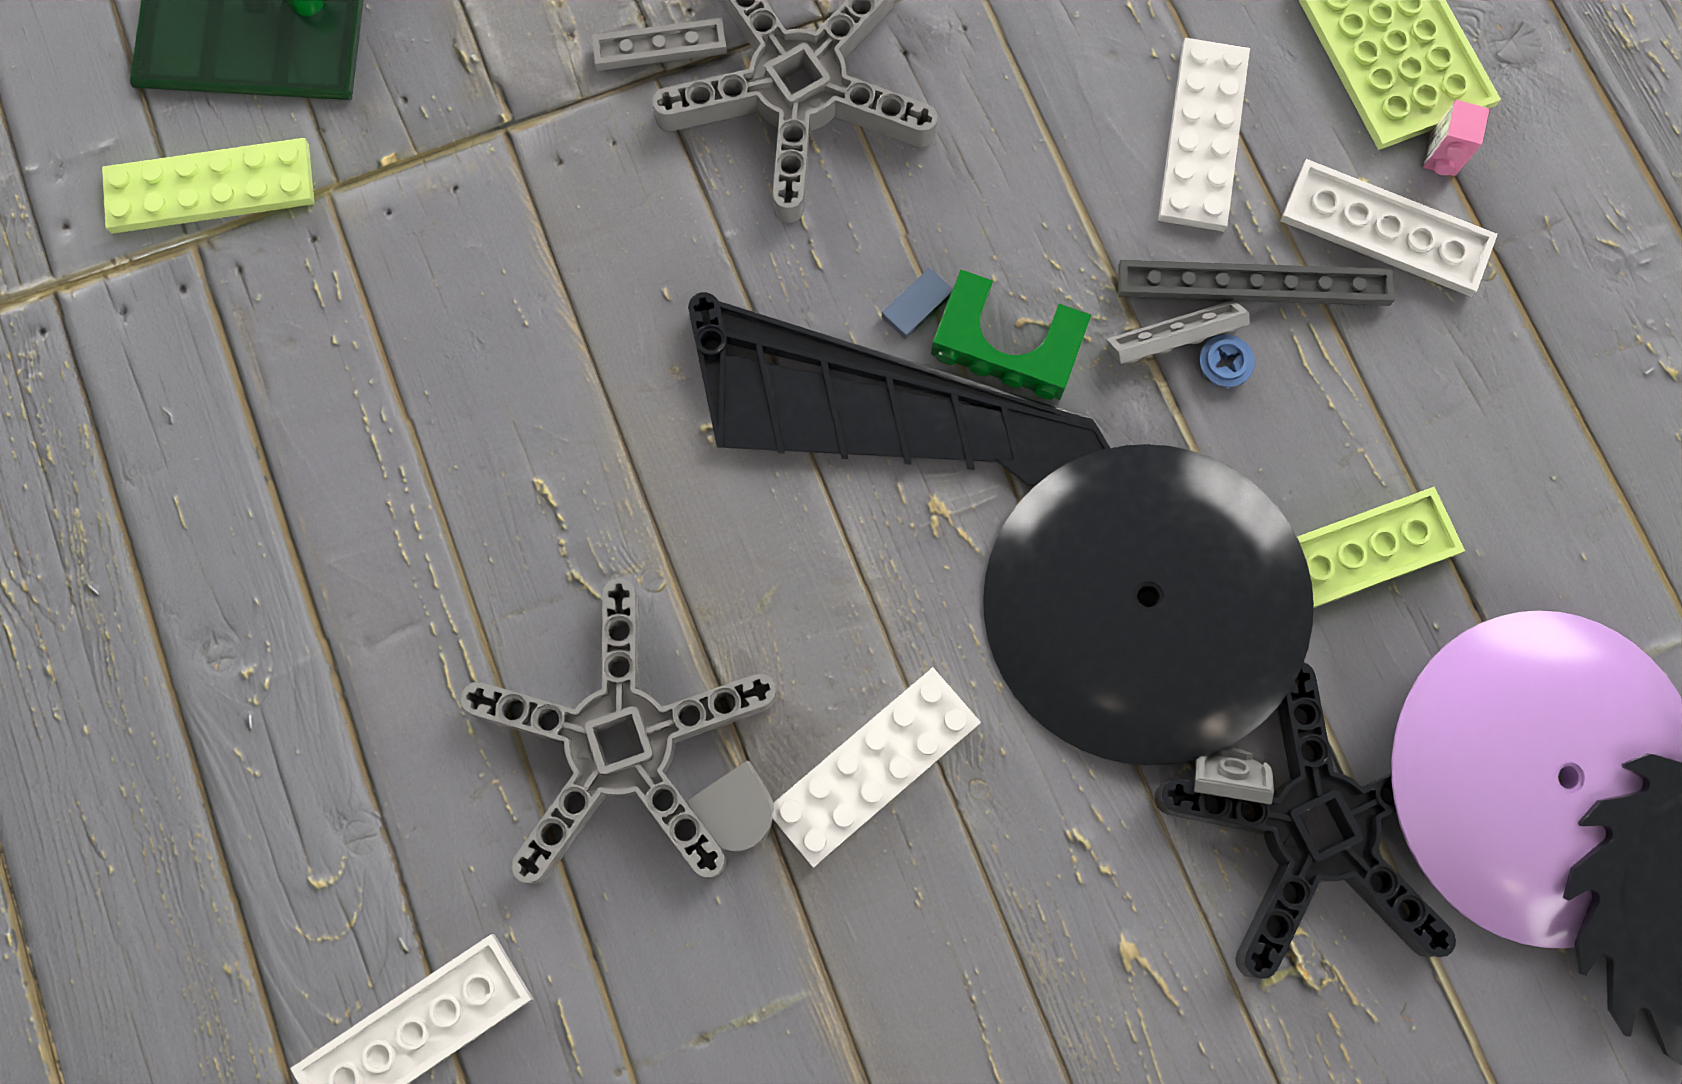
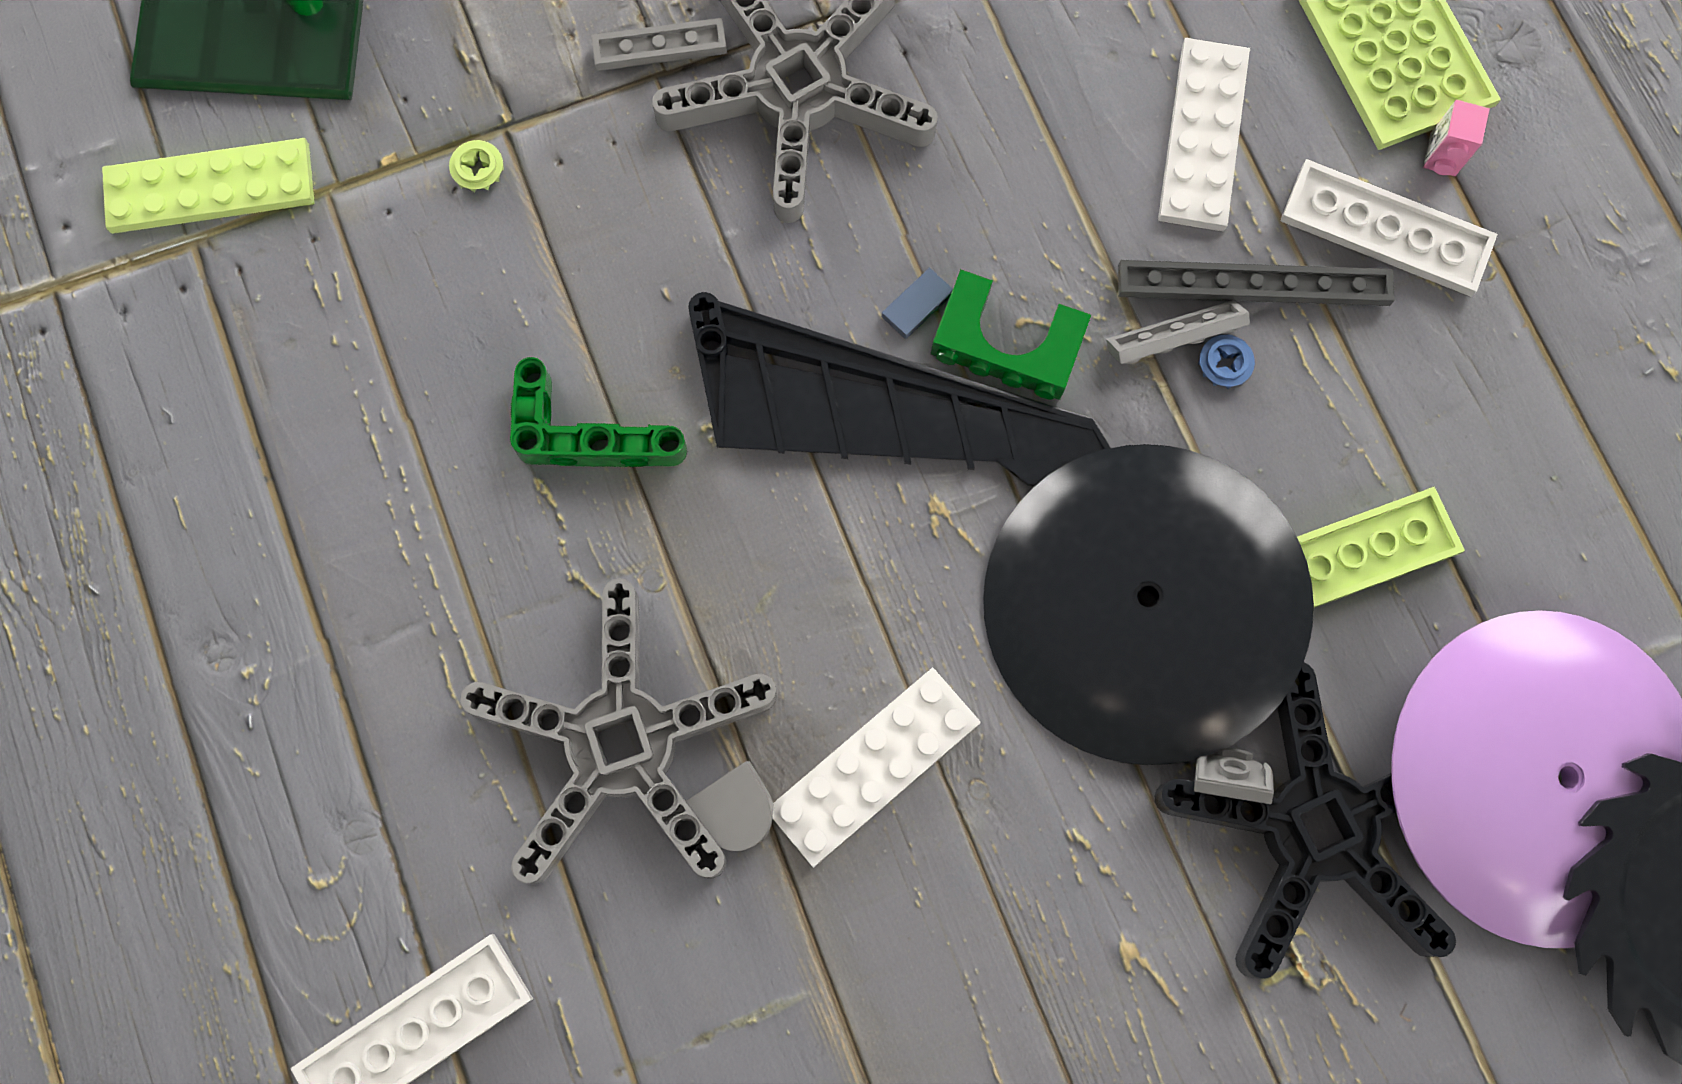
(466, 156): none -> yellowish green gear
(572, 444): none -> green beam

